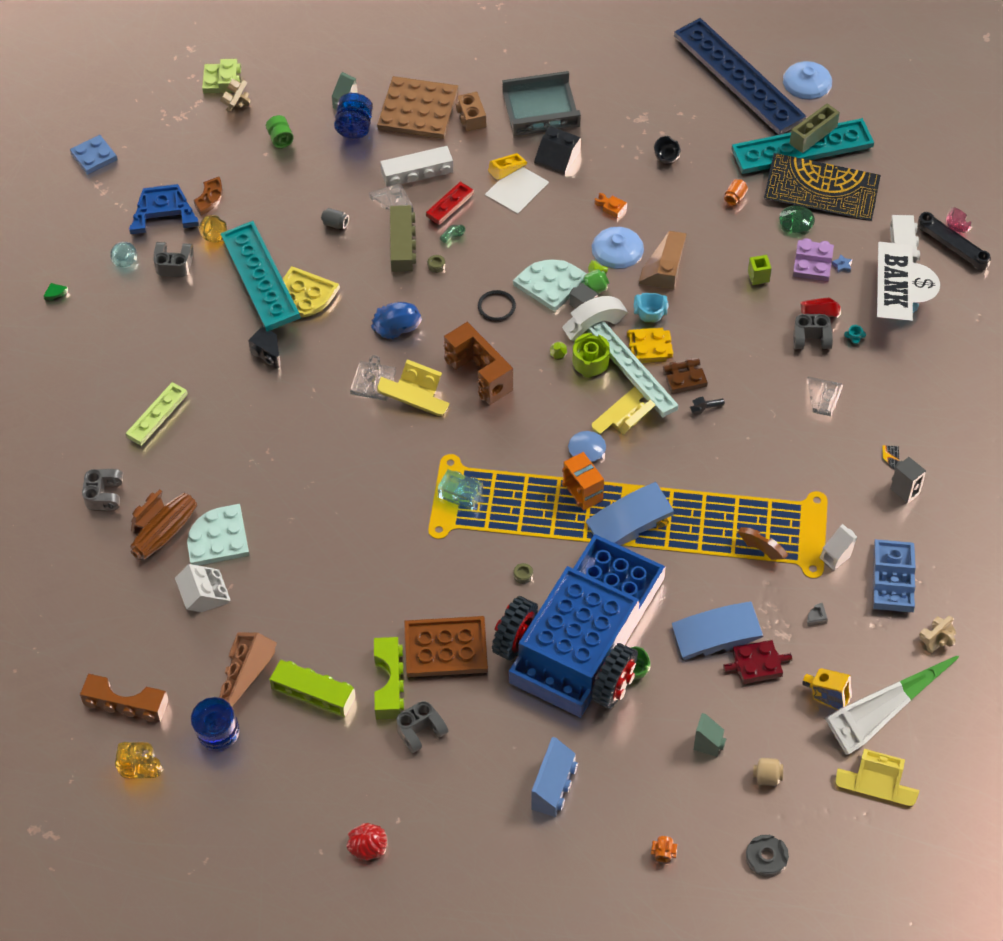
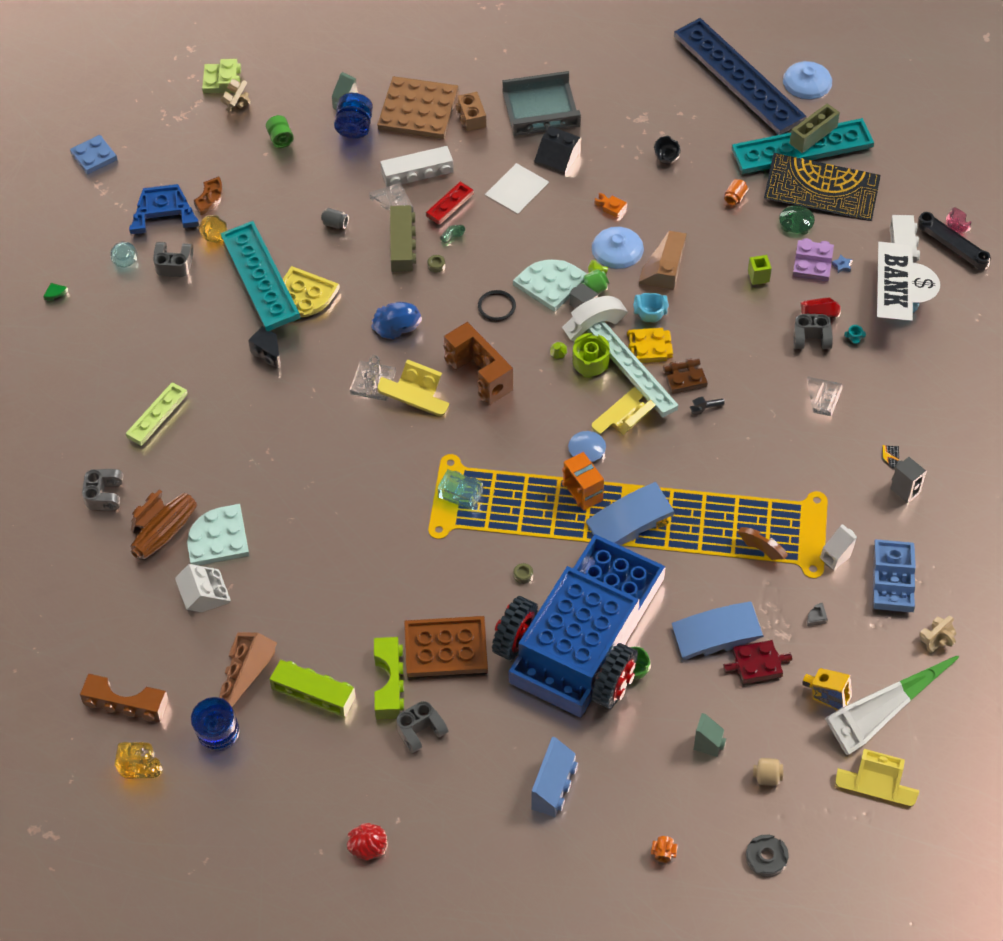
(506, 165): yellow slope -> none

